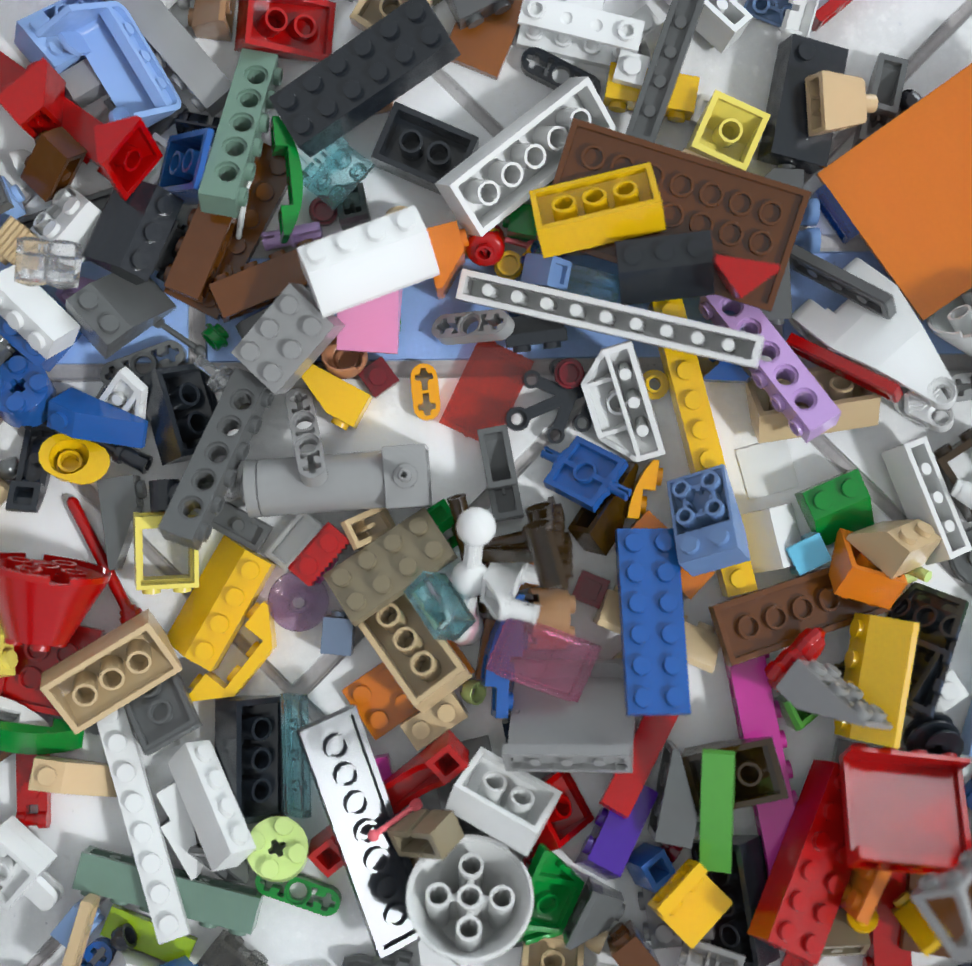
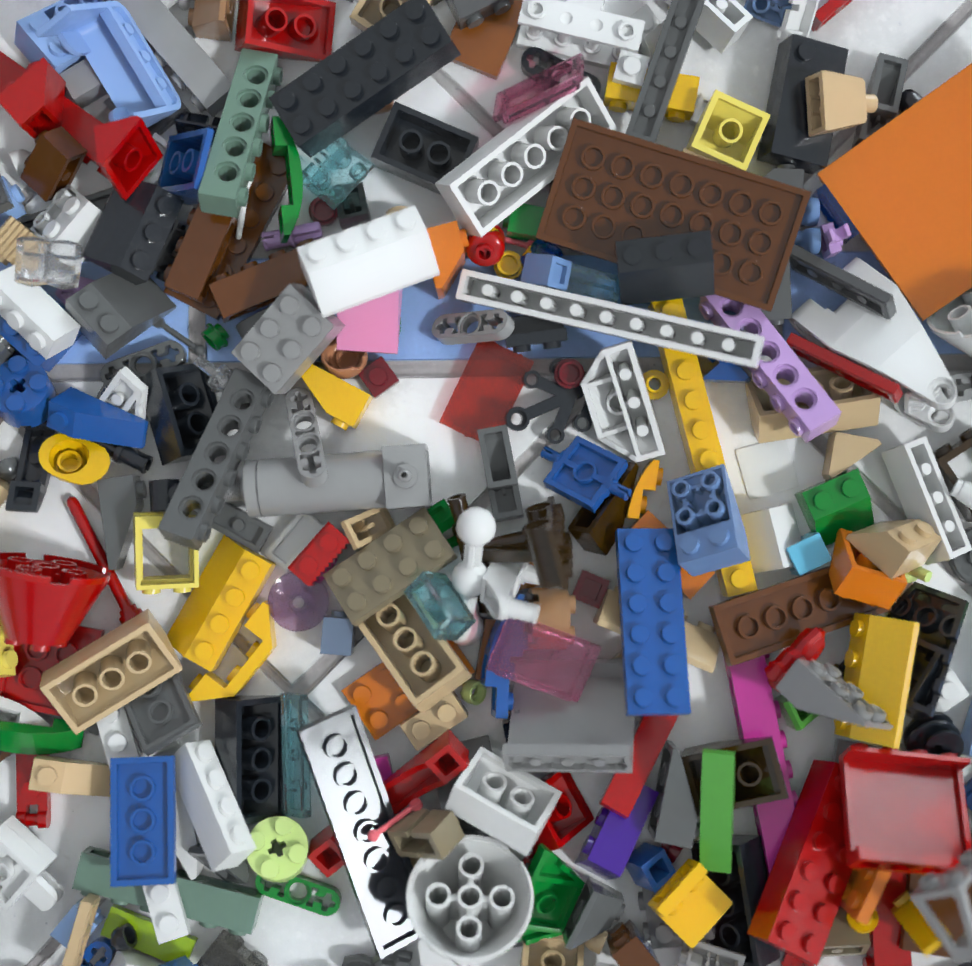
(142, 821): none -> blue plate
(418, 392): light orange beam -> none
(539, 90): none -> clear pink piece
(597, 210): yellow slope -> none
(742, 275): red slope -> none
(833, 239): none -> lavender plate
(844, 451): none -> tan slope

